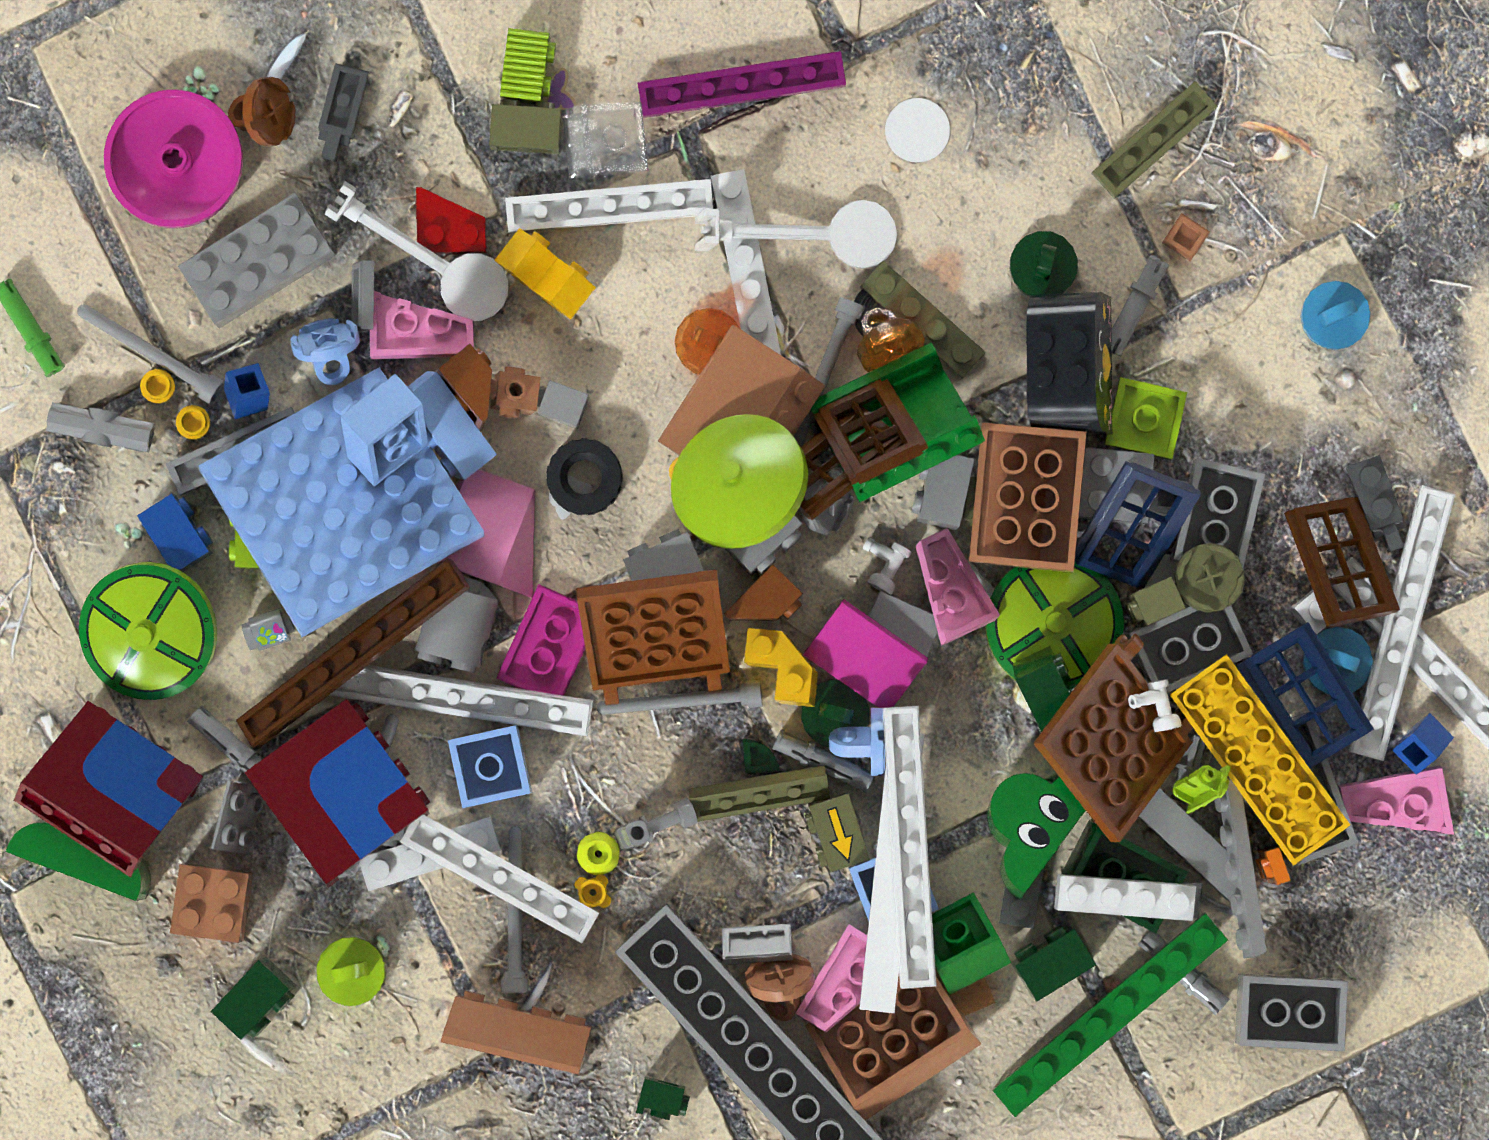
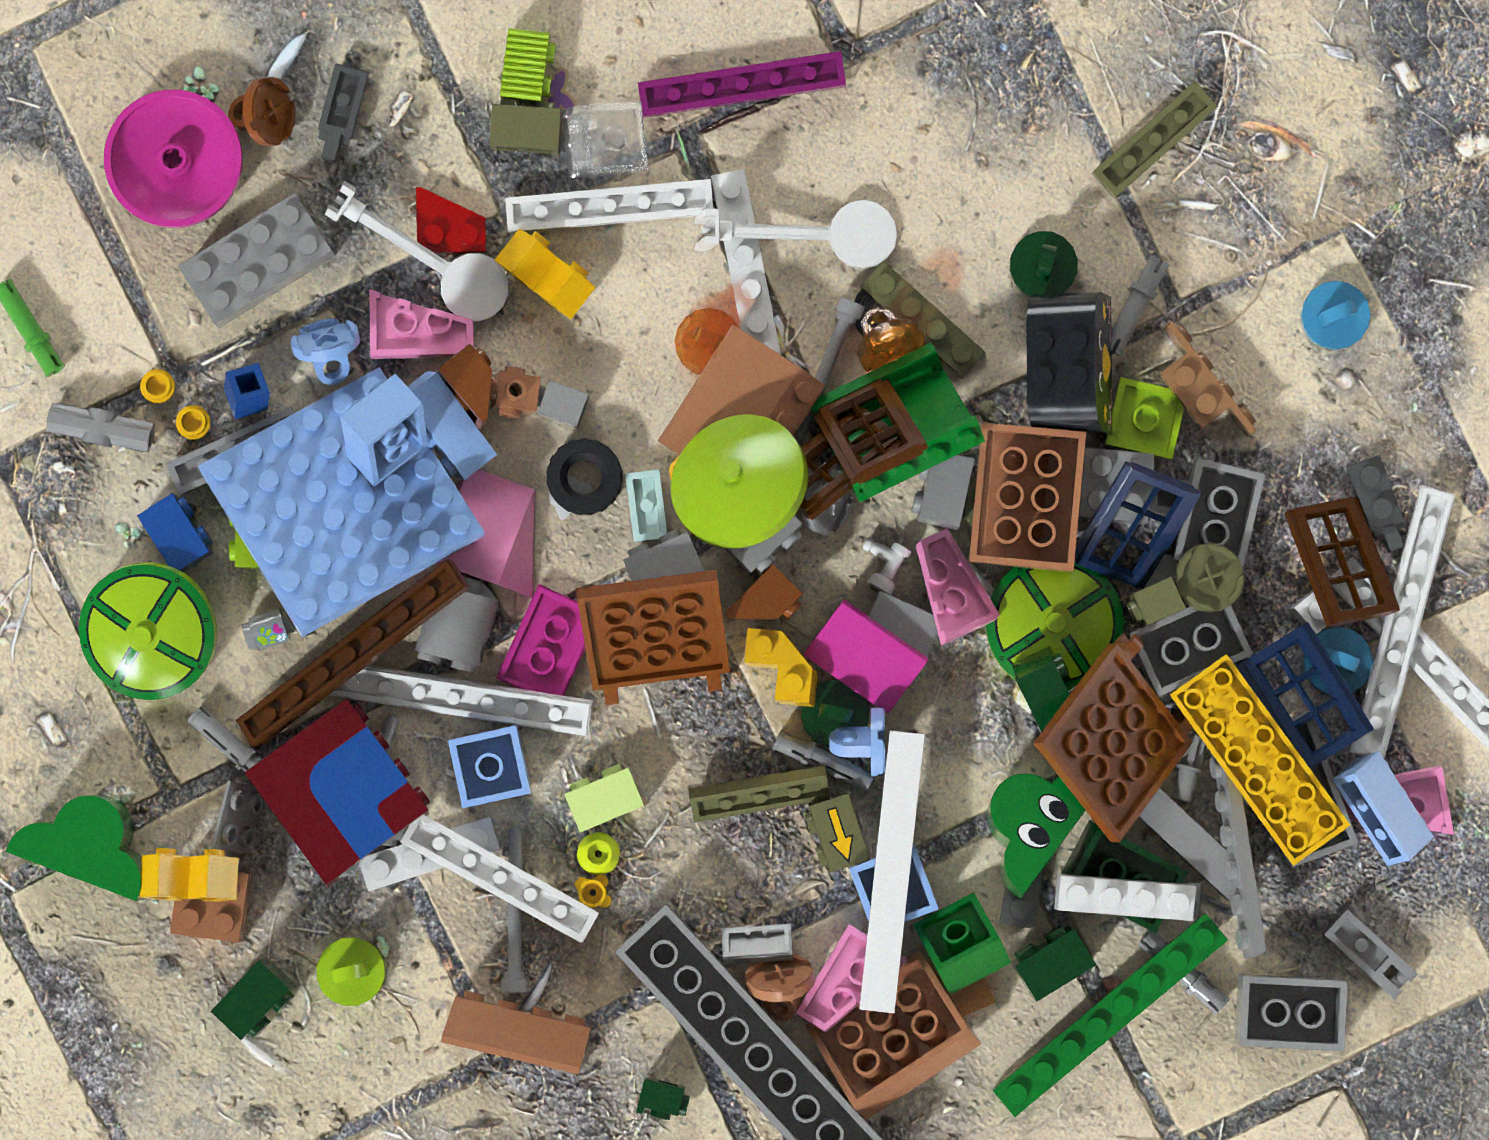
(107, 787): dark red panel -> none
(179, 877): none -> yellow brick
(206, 386): light grey piece -> none
(363, 295): light grey tile -> none
(603, 798): none -> yellowish green brick
(641, 831): light grey bar -> none
(646, 505): none -> light aqua plate
(747, 694): light grey piece -> none
(758, 757): dark green tile -> none
(909, 847): white tile -> none
(917, 130): white sticker -> none
(1157, 695): white piece -> none
(1185, 237): nougat tile -> none
(1197, 386): none -> medium nougat bracket
(1202, 787): lime hinge -> none
(1272, 866): orange plate -> none
(1369, 952): none -> light grey plate
(1383, 808): none -> light blue brick
(1423, 743): blue brick -> none

